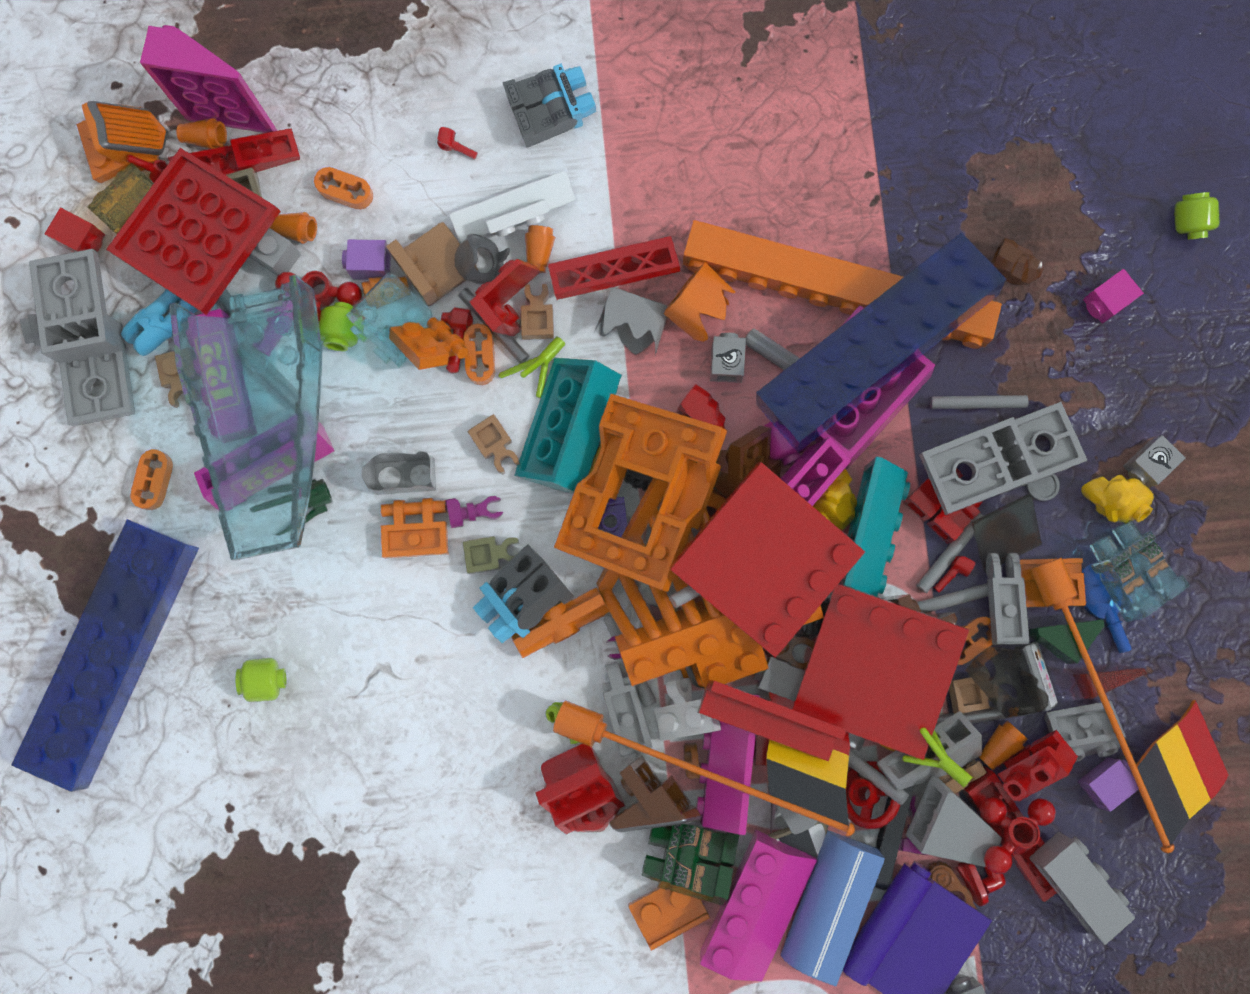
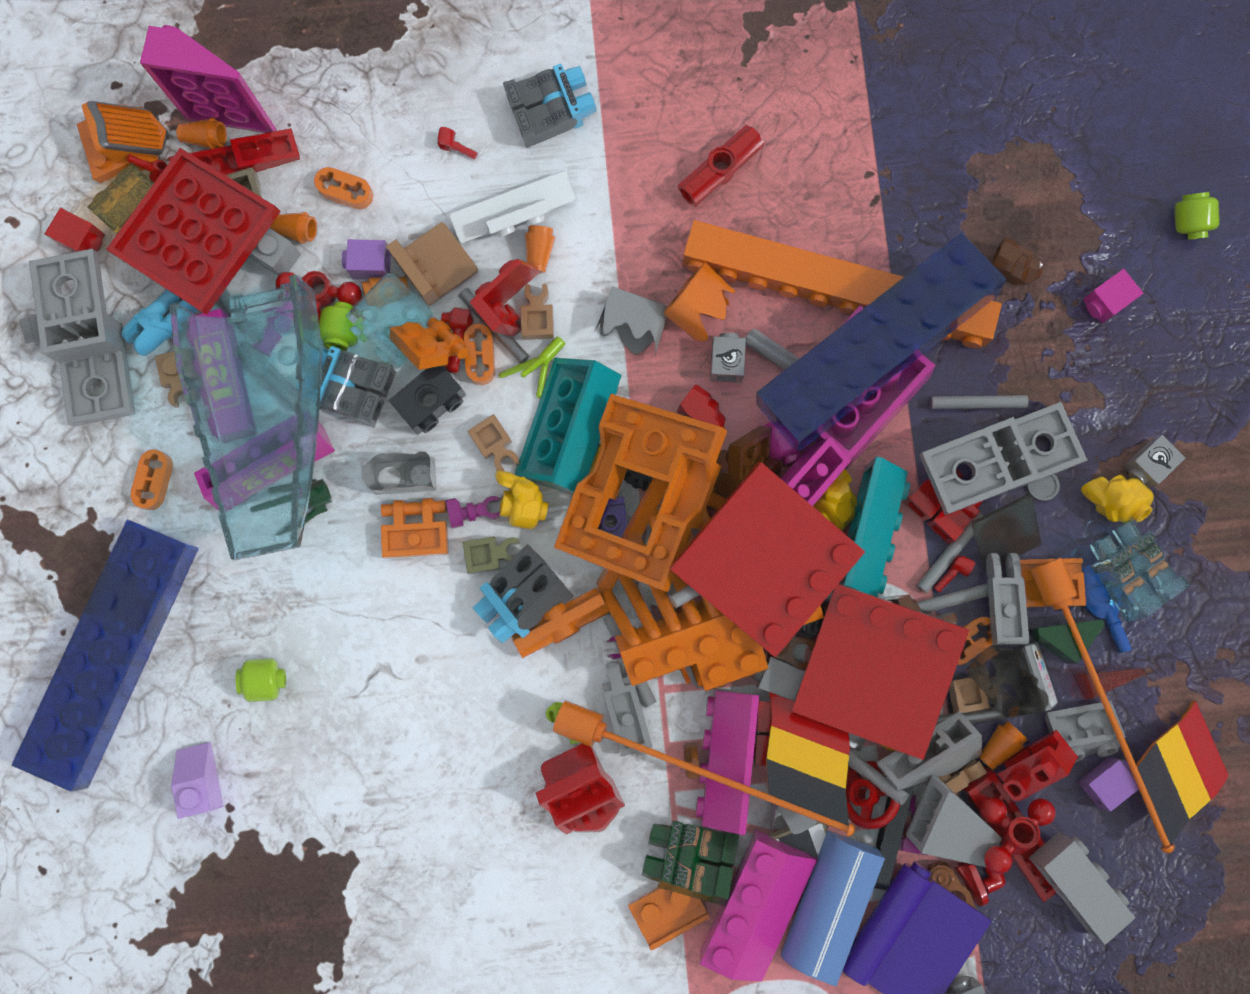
(195, 781): none -> lavender slope
(344, 372): none -> dark grey hips
(431, 381): none -> black brick
(467, 258): dark grey piece -> none
(522, 502): none -> yellow head
(614, 267): red fence -> none
(657, 803): reddish brown piece -> none
(682, 717): white plate -> none
(733, 153): none -> red piece
(769, 720): red fence -> none
(945, 761): lime plant -> none

